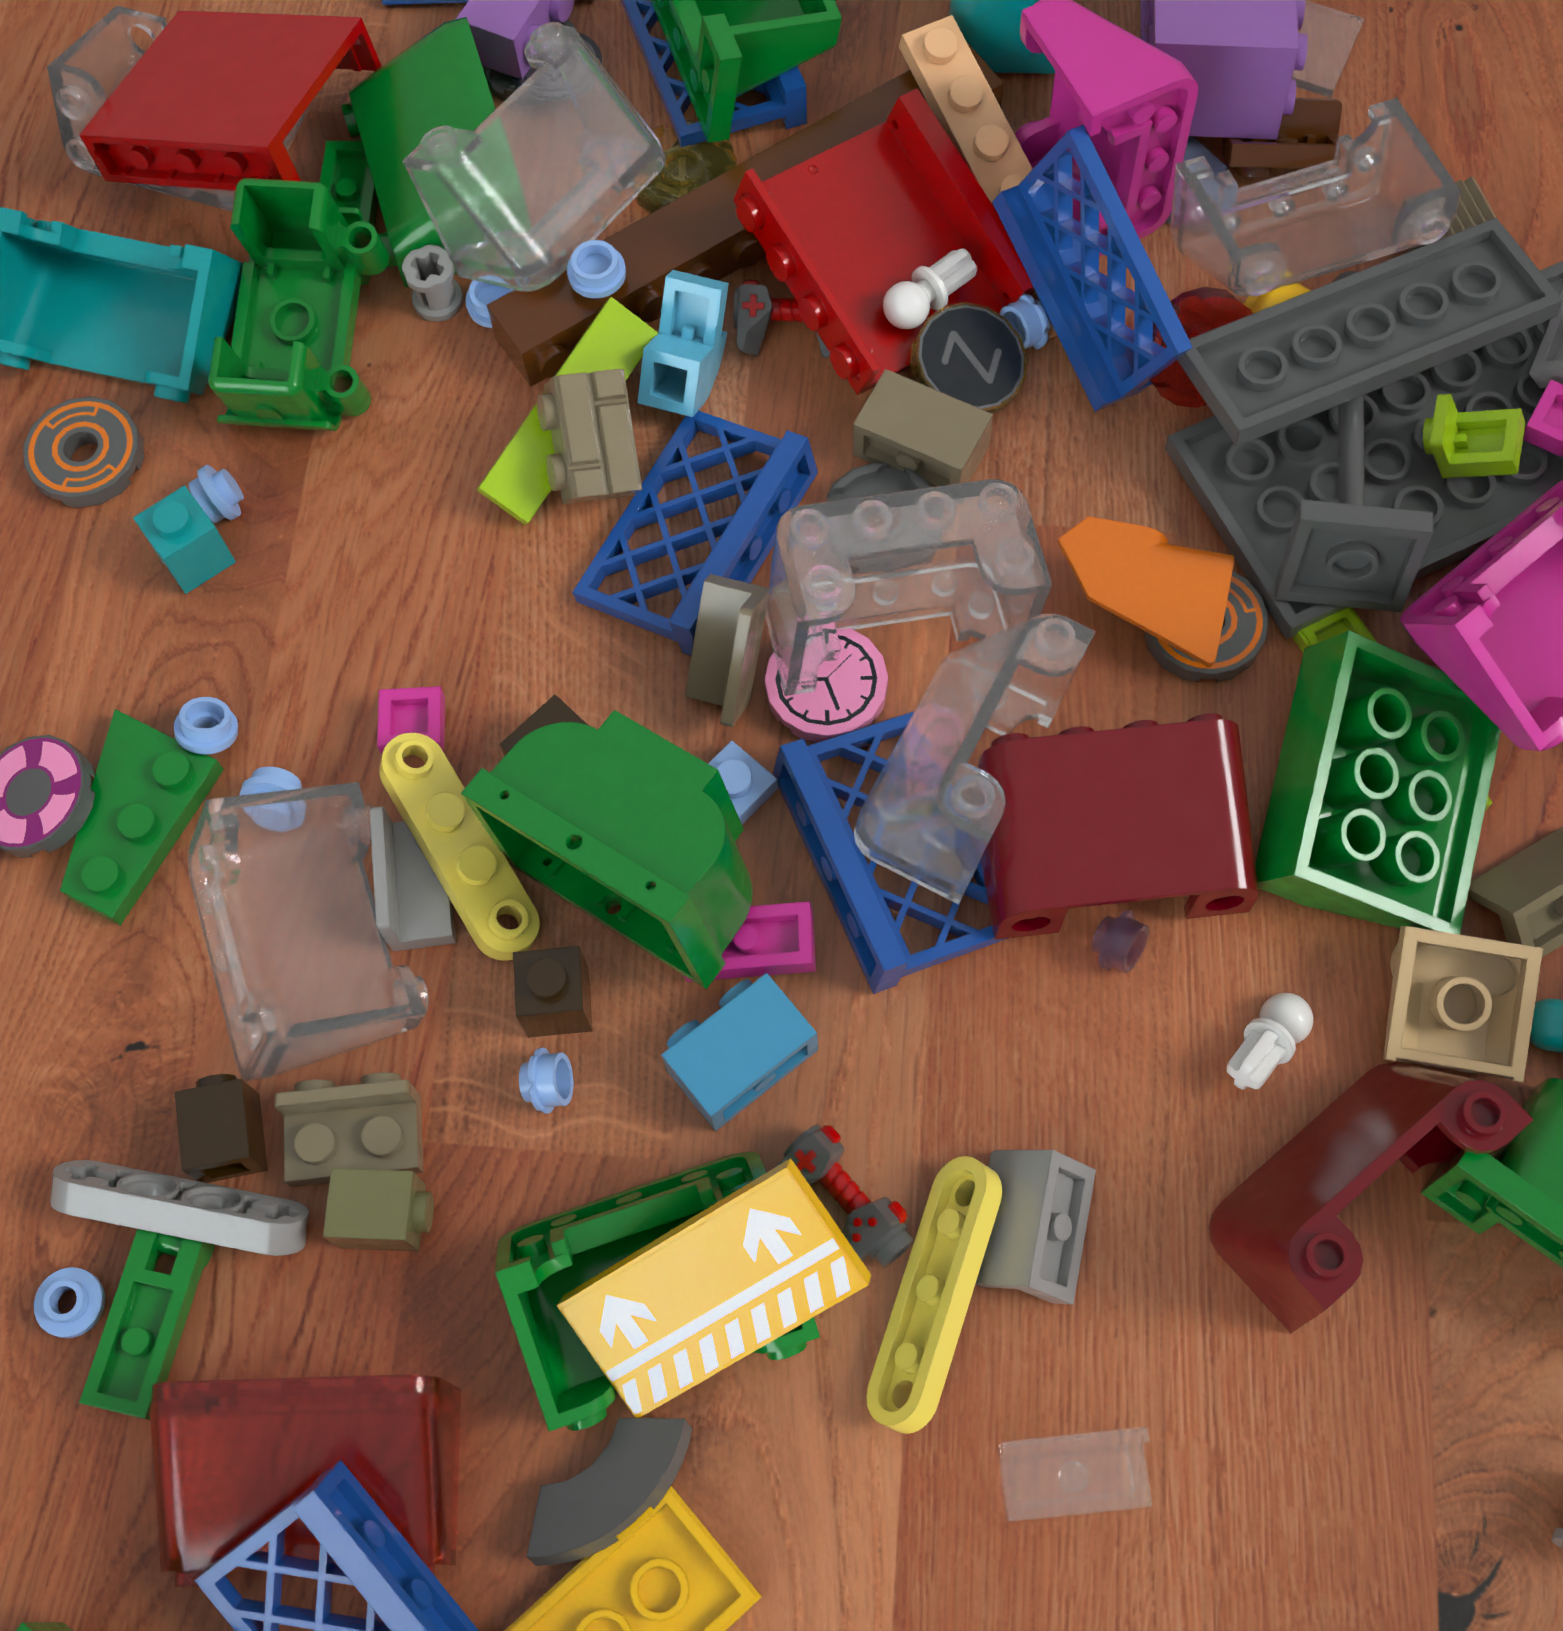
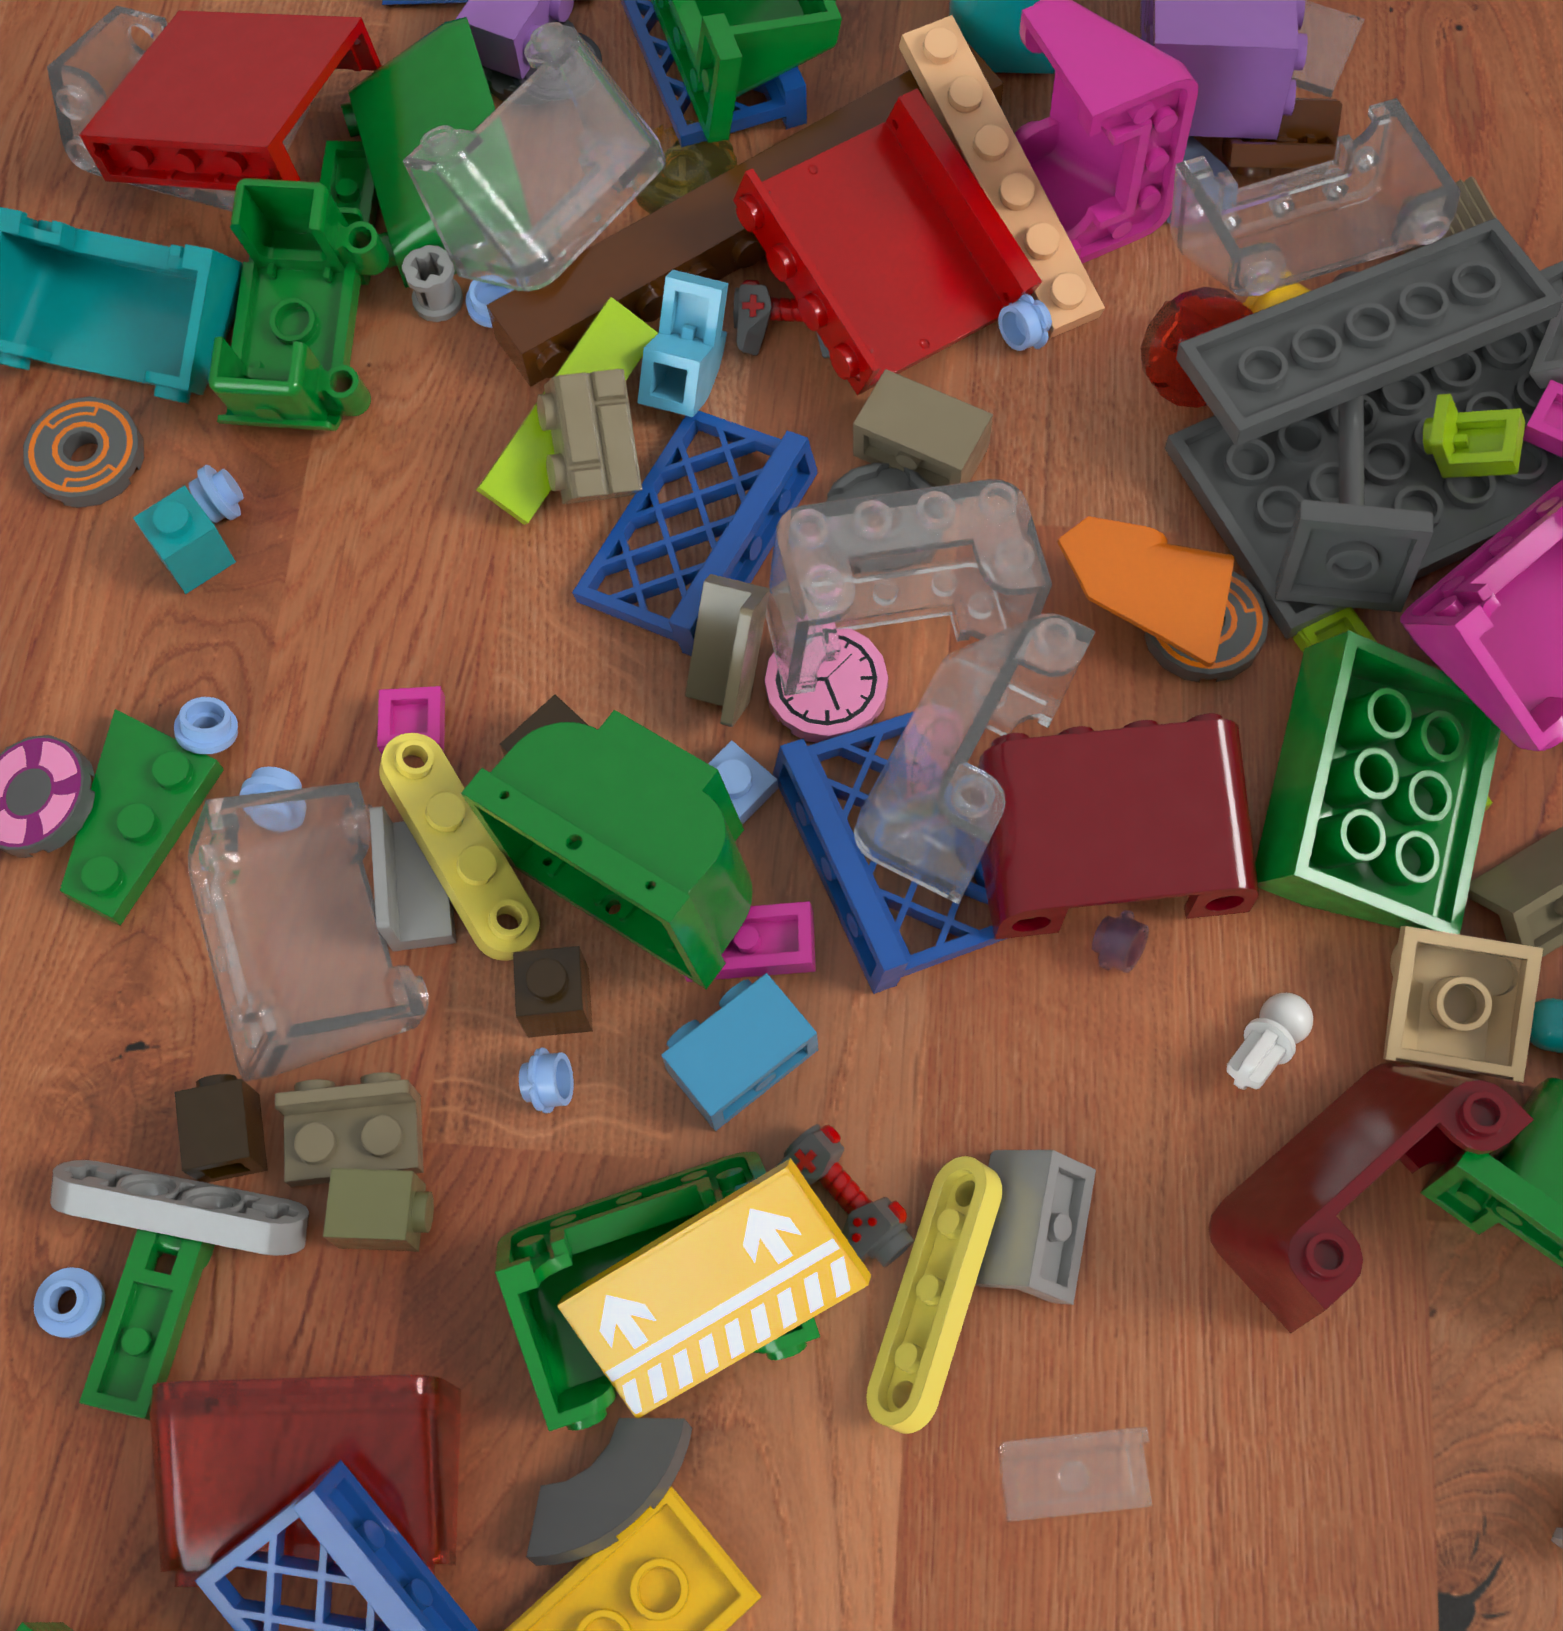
(596, 269): light blue plate -> none
(909, 302): white axle -> none
(970, 356): black tile -> none
(1065, 273): blue fence -> none

